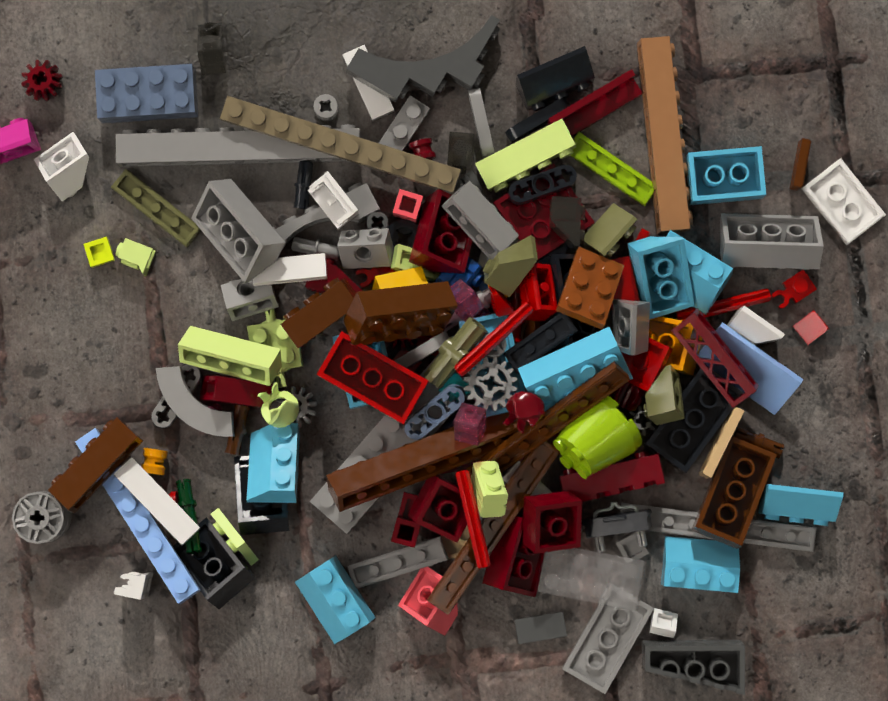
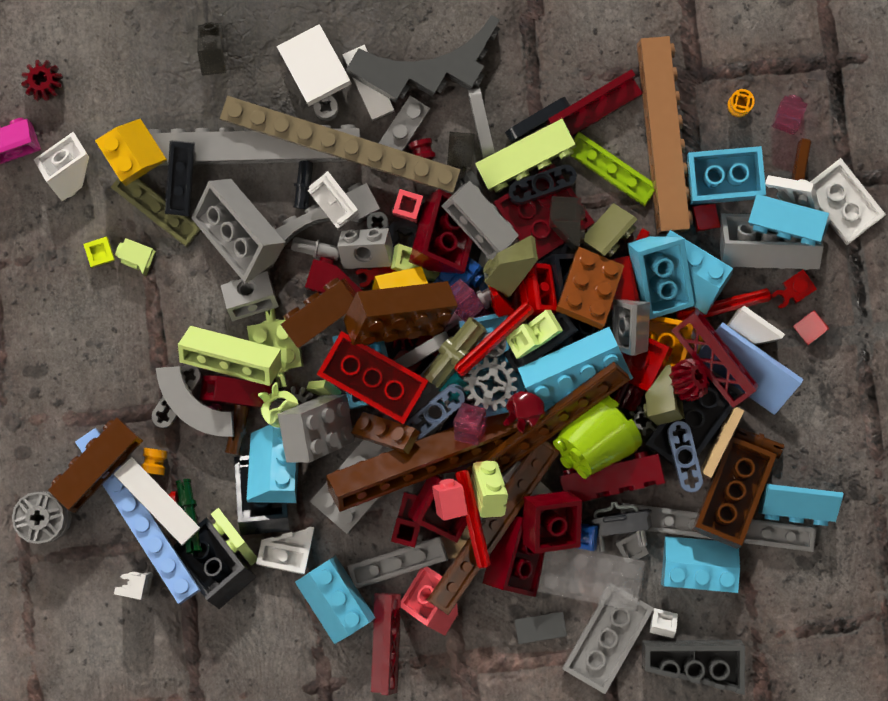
(130, 151): none -> yellow slope
(146, 93): sand blue brick -> none
(179, 178): none -> black tile
(287, 551): none -> white wing
(293, 270): white tile -> none
(314, 65): none -> white tile
(316, 428): none -> light grey brick
(322, 387): none -> yellowish green tile
(385, 432): none -> reddish brown plate
(385, 643): none -> dark red fence
(449, 499): none -> coral brick
(534, 334): none -> yellowish green slope
(555, 79): black slope -> none
(588, 537): none -> blue tile
(678, 465): none -> sand blue beam
(689, 379): none -> dark red gear
(705, 217): none -> red slope
(736, 104): none -> light orange wheel
(789, 114): none -> clear pink brick
(789, 220): none -> medium azure slope
(794, 191): none -> white wing

